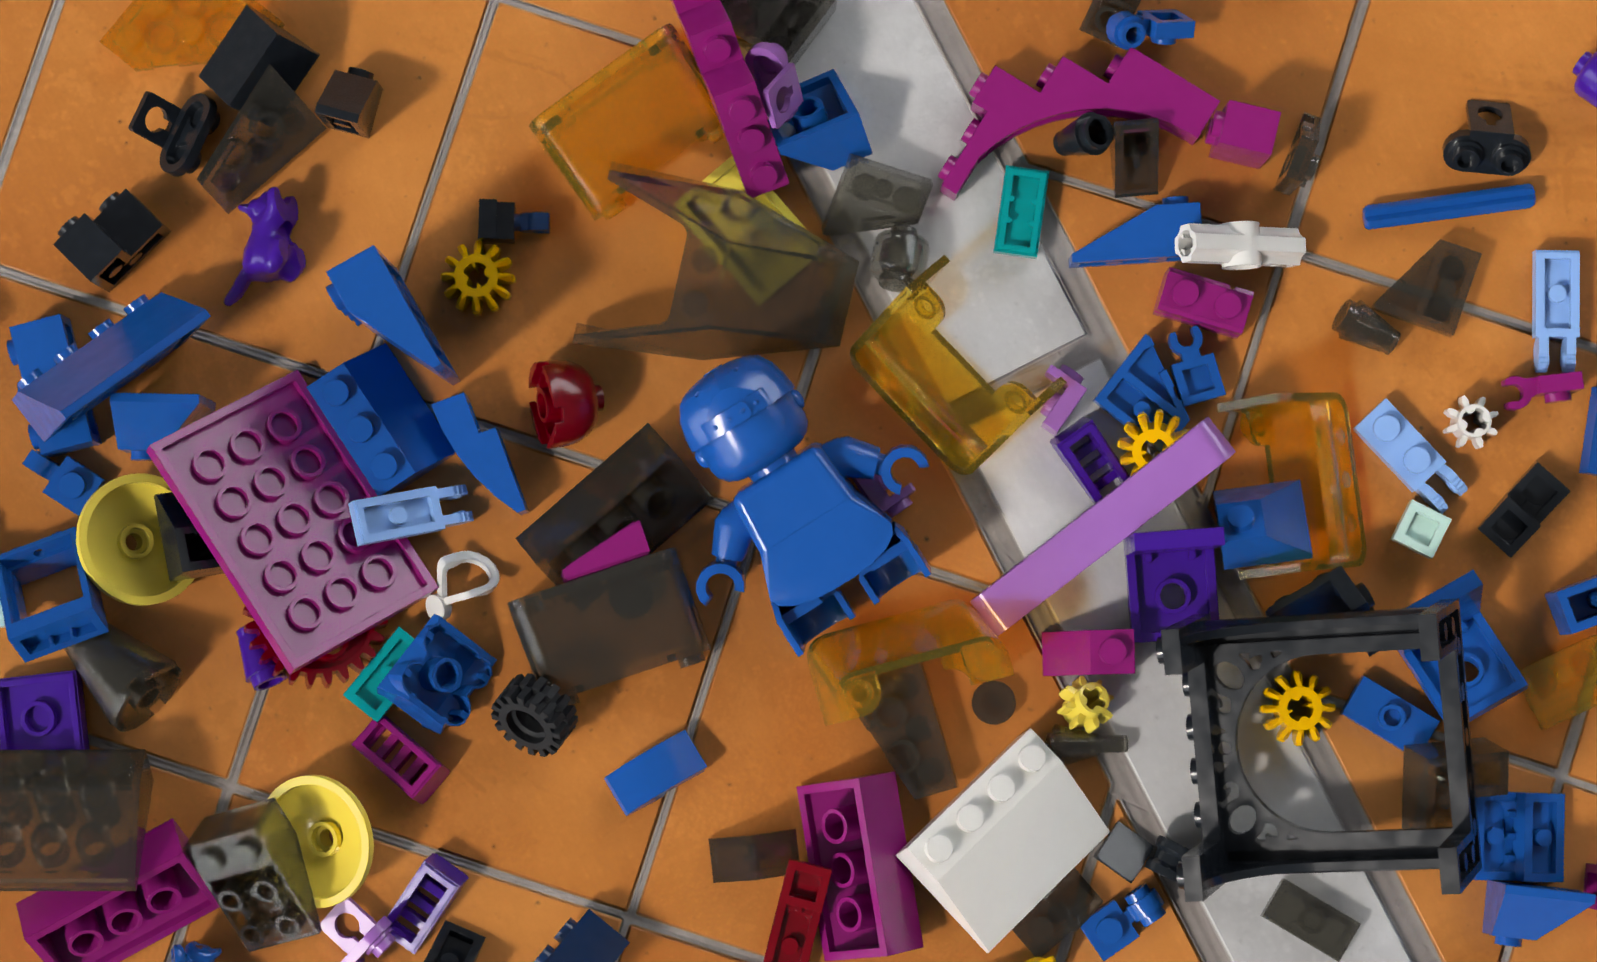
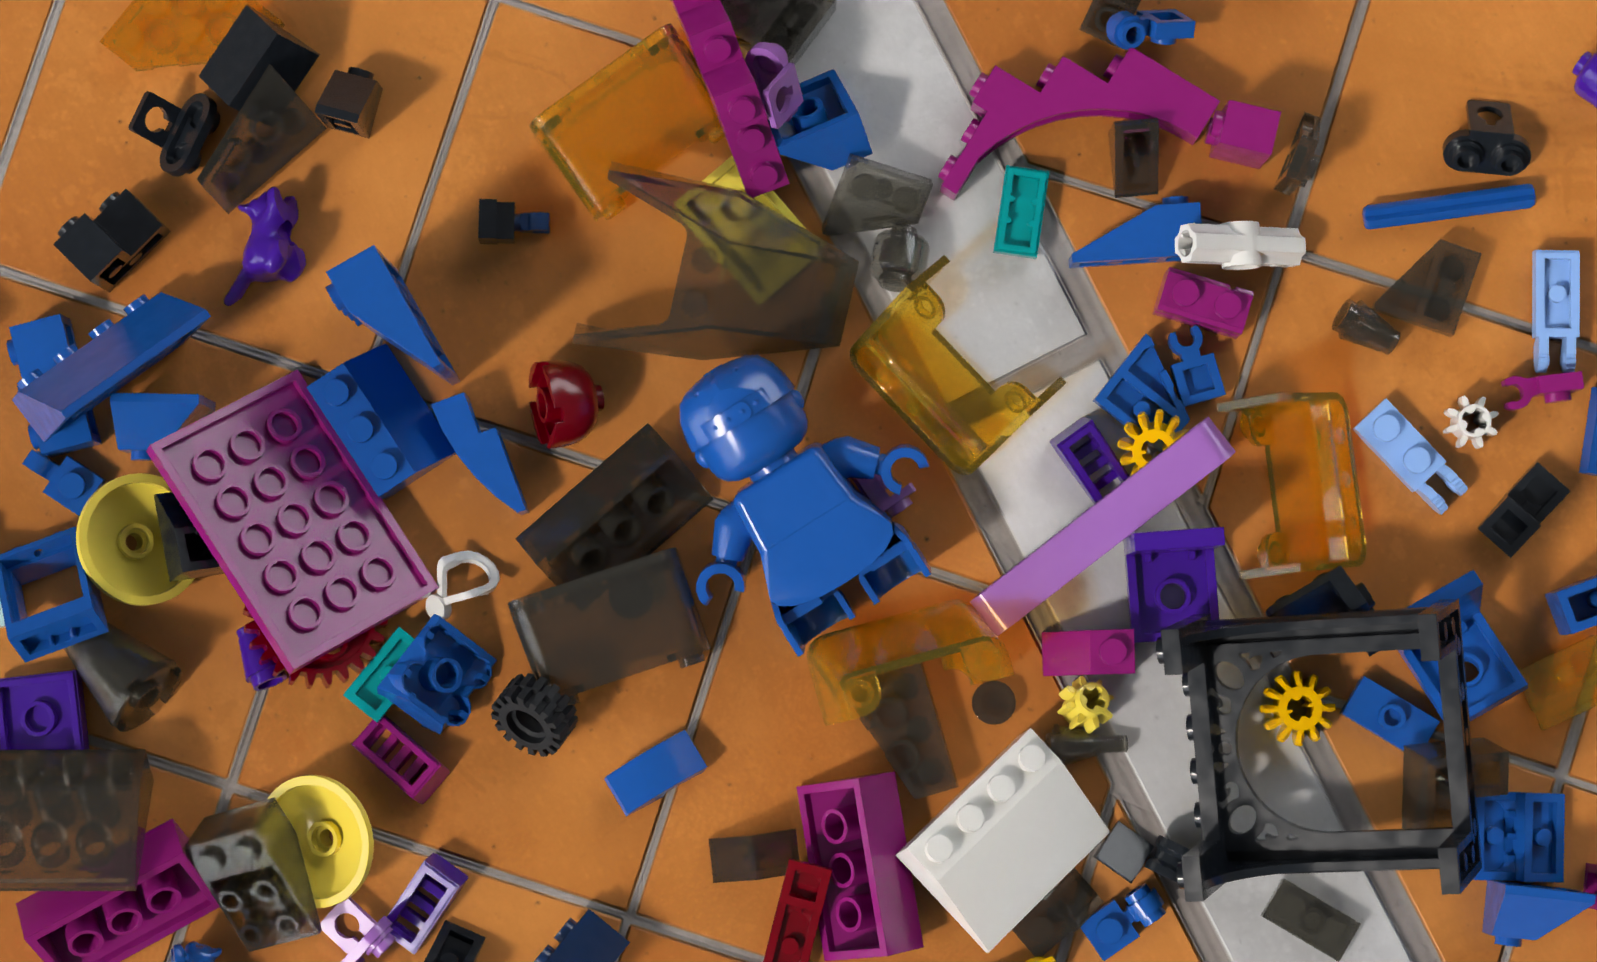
(405, 514): light blue hinge -> none
(492, 271): yellow gear -> none
(618, 549): magenta slope -> none
(1061, 406): medium lavender bracket -> none
(1085, 136): black cone -> none
(1263, 524): blue slope -> none
(1420, 529): light aqua plate -> none

